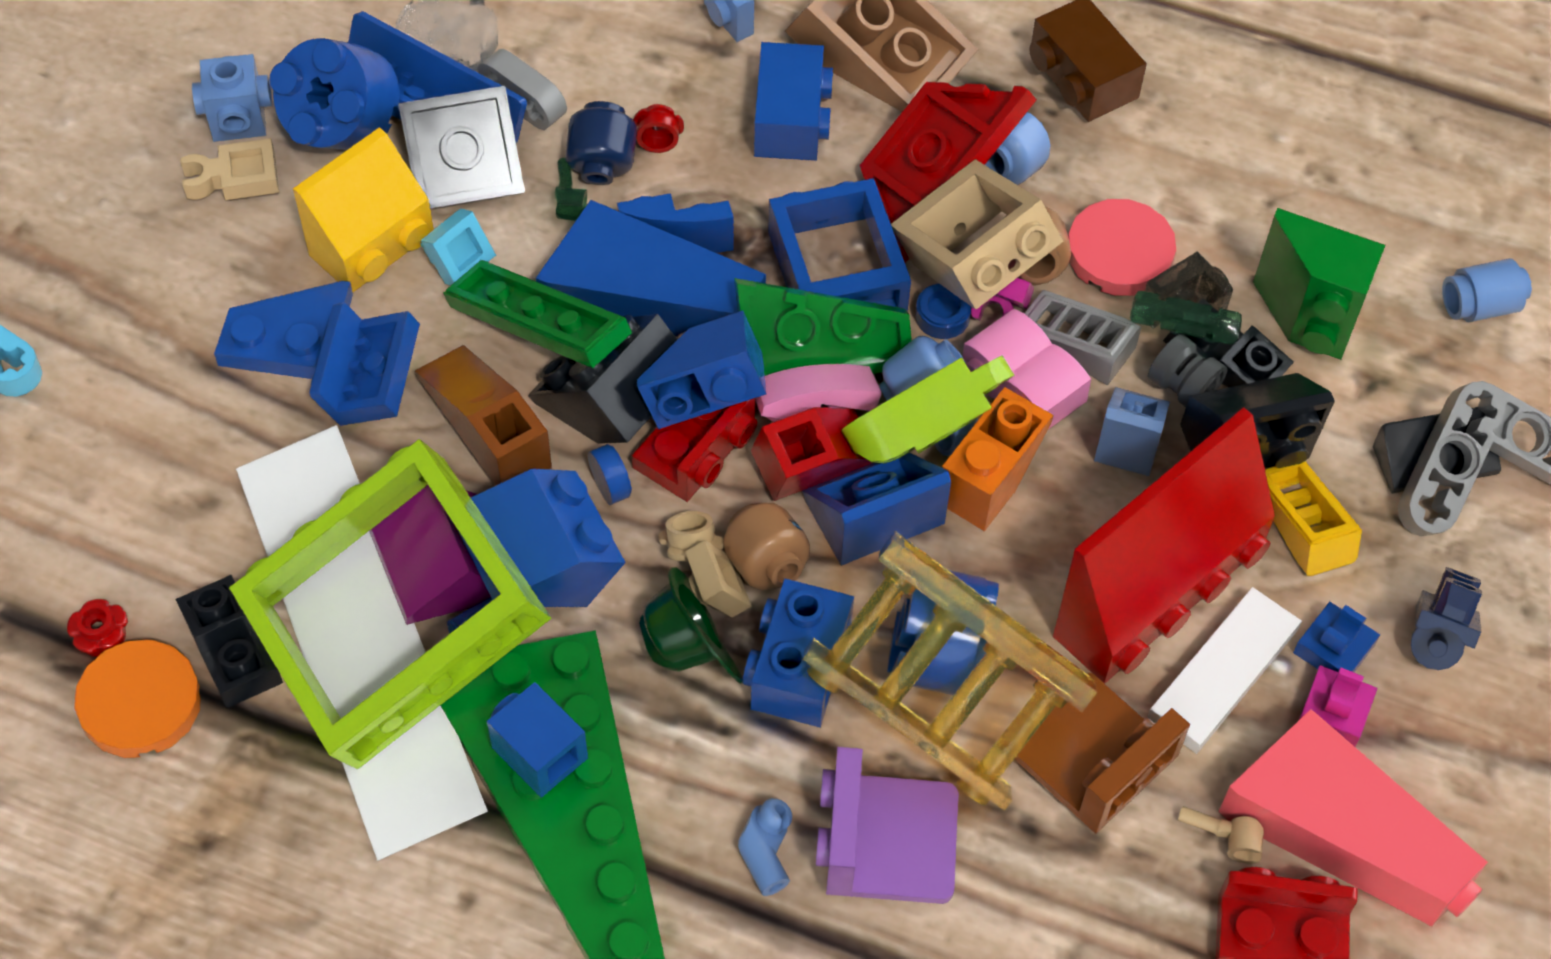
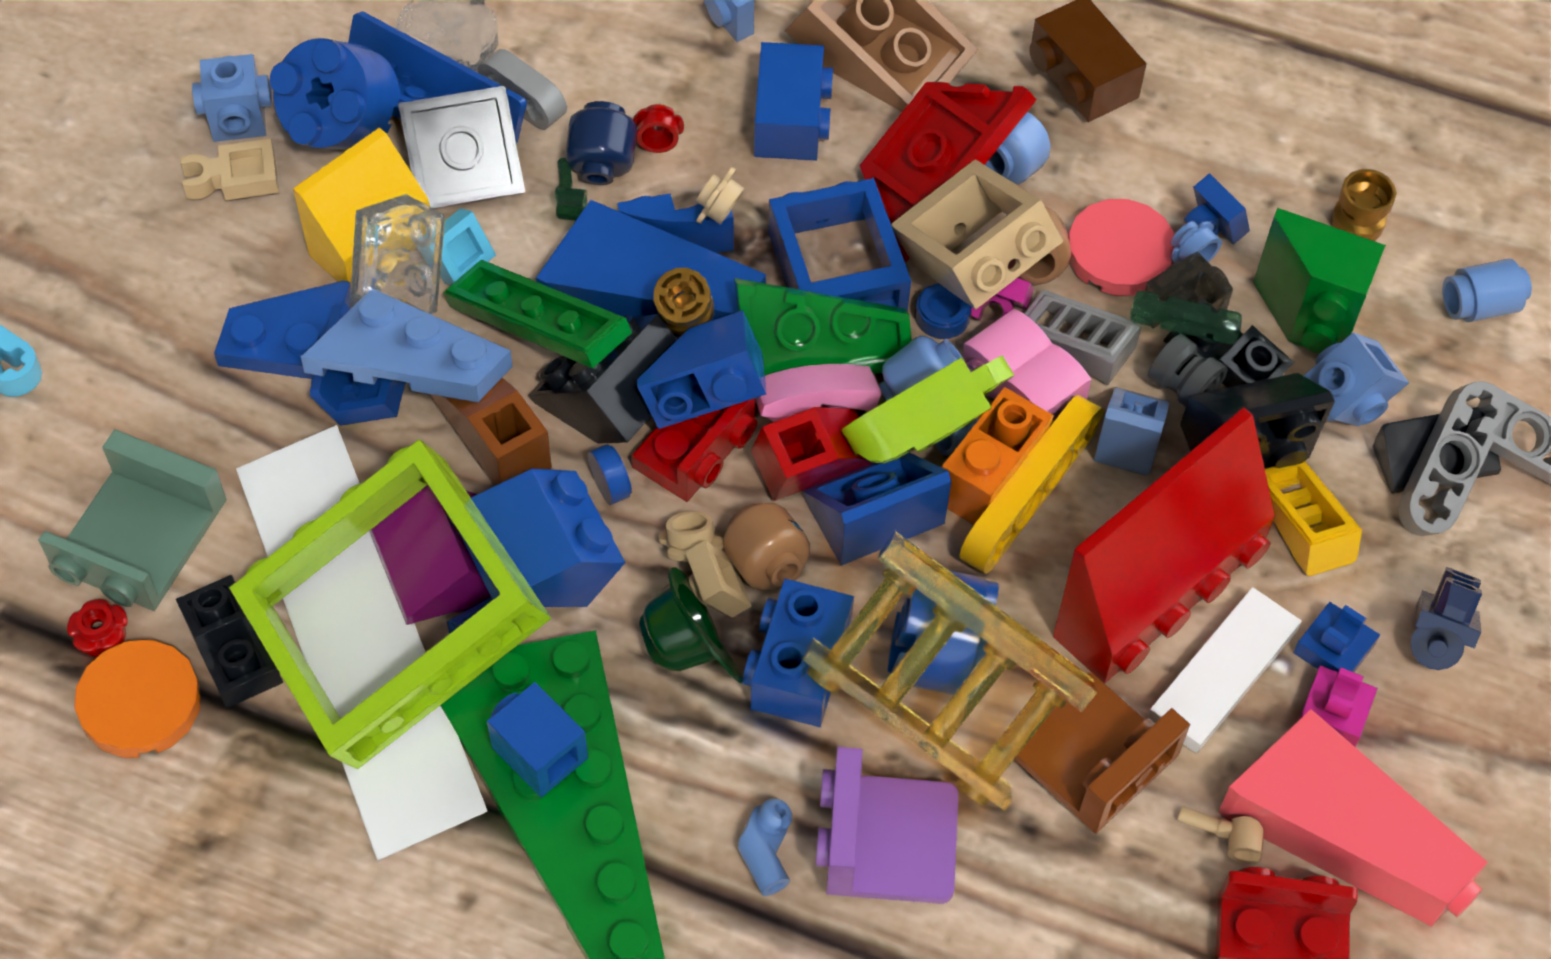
(138, 523): none -> sand green panel
(398, 252): none -> clear bracket
(408, 345): none -> medium blue wing
(684, 310): none -> pearl gold wheel
(719, 197): none -> tan plate
(1031, 484): none -> yellow beam
(1195, 238): none -> medium blue plate
(1220, 209): none -> blue tile
(1359, 379): none -> medium blue brick
(1364, 203): none -> pearl gold wheel

